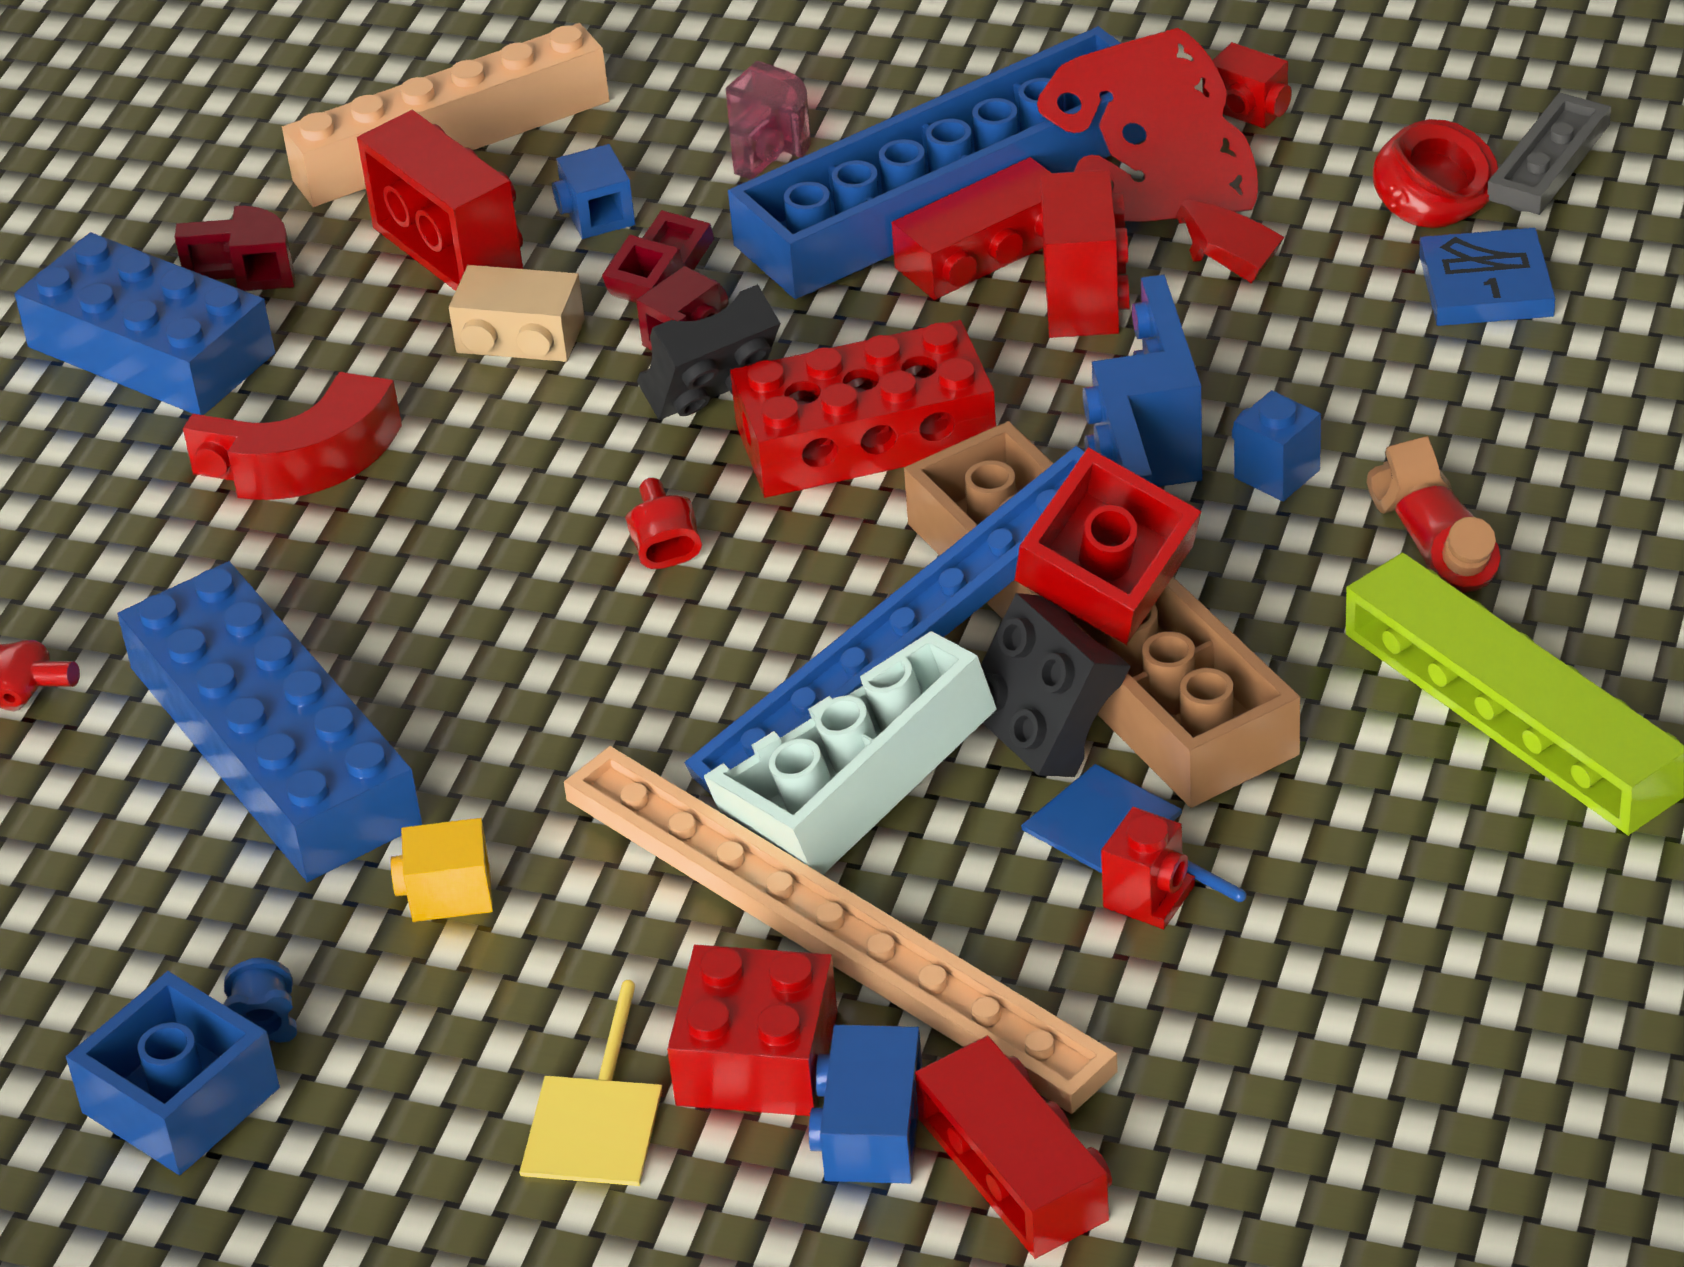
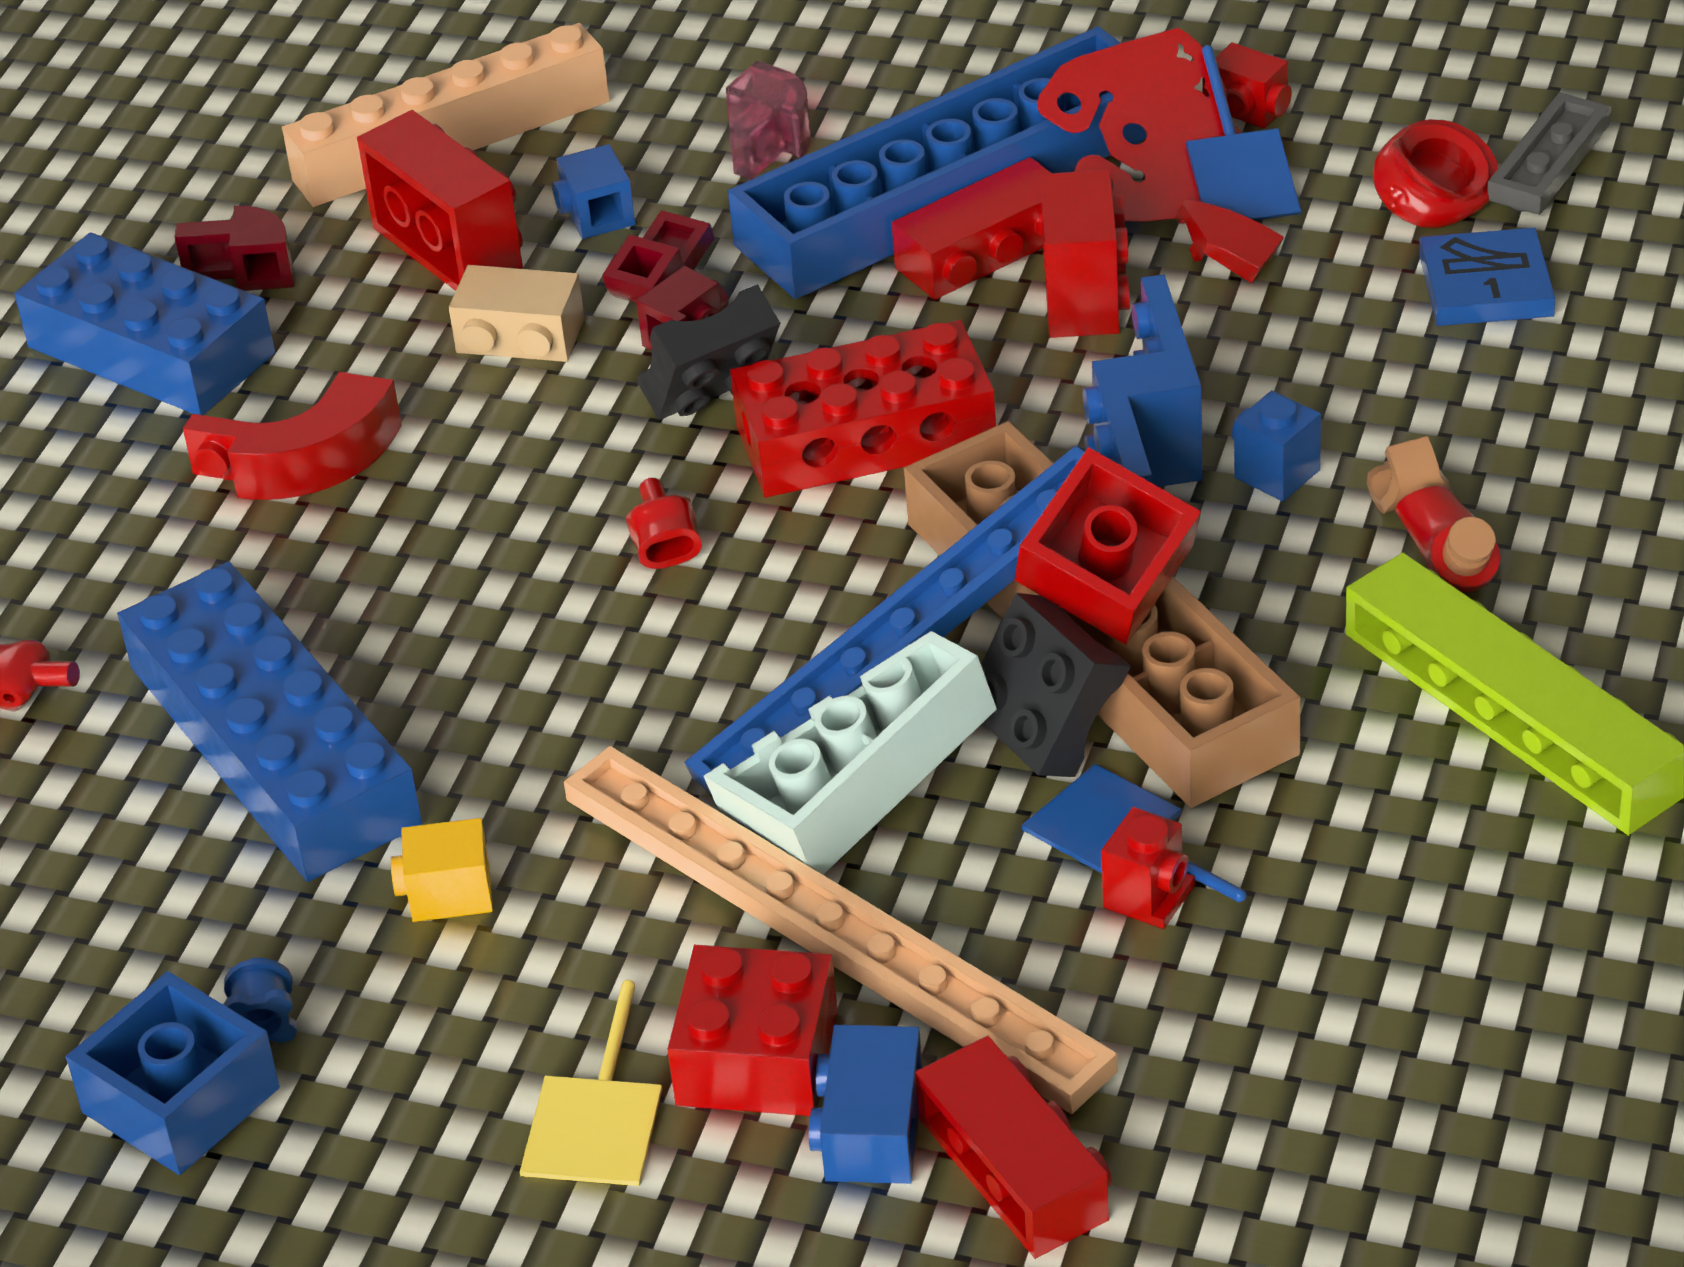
(1242, 169): none -> blue piece

